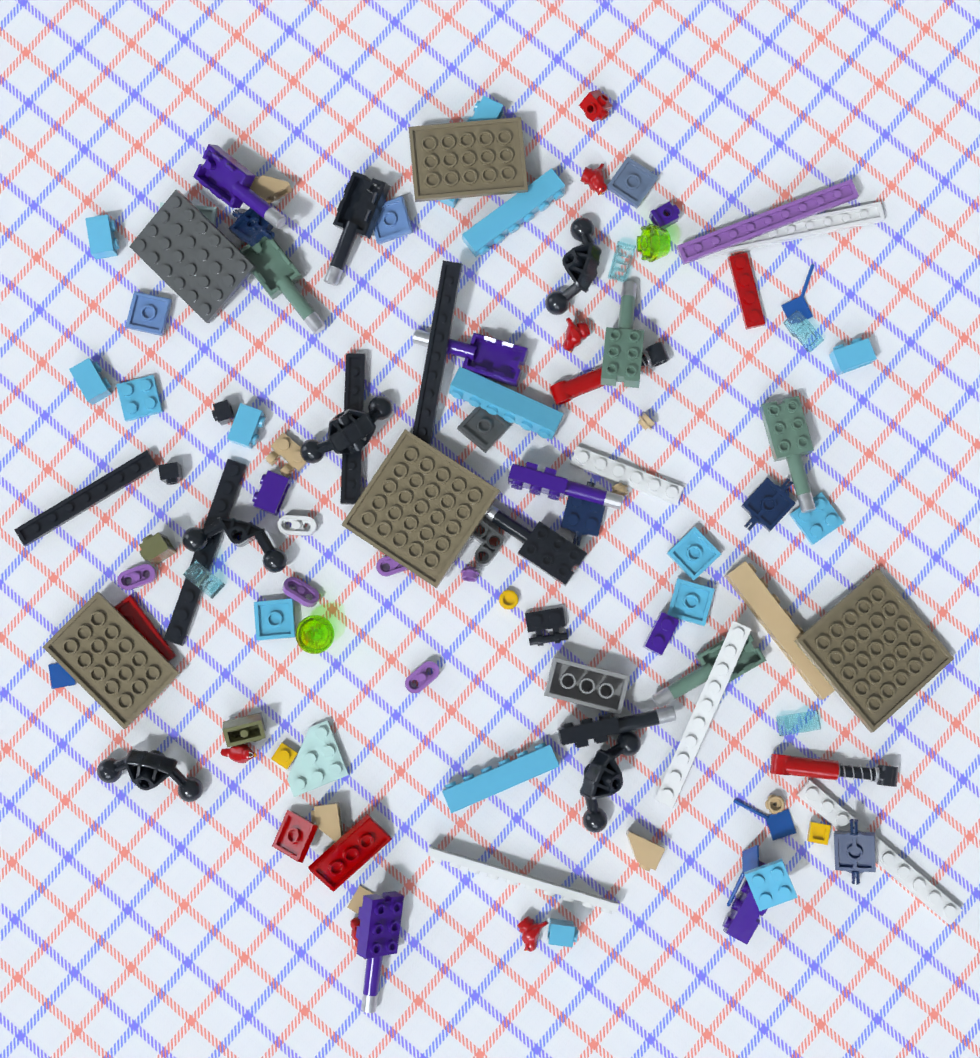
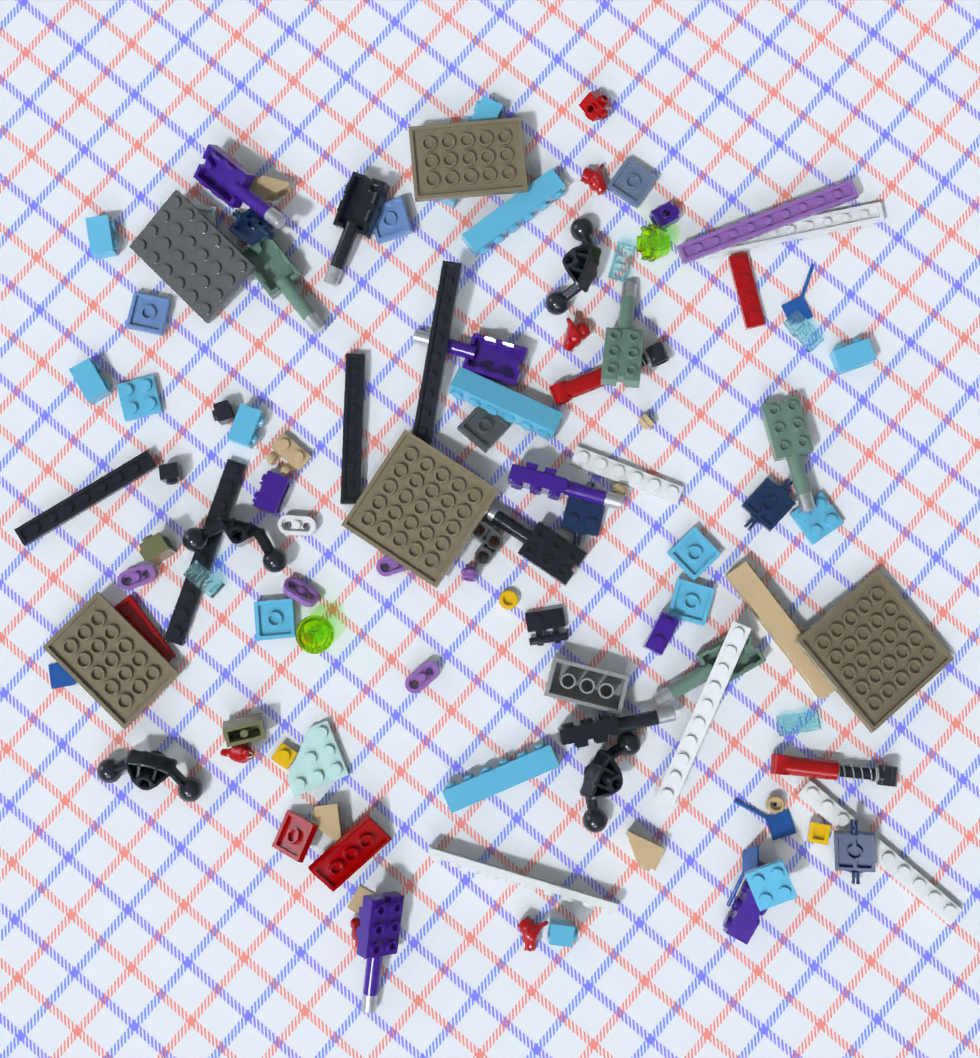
(348, 431): black piece -> none

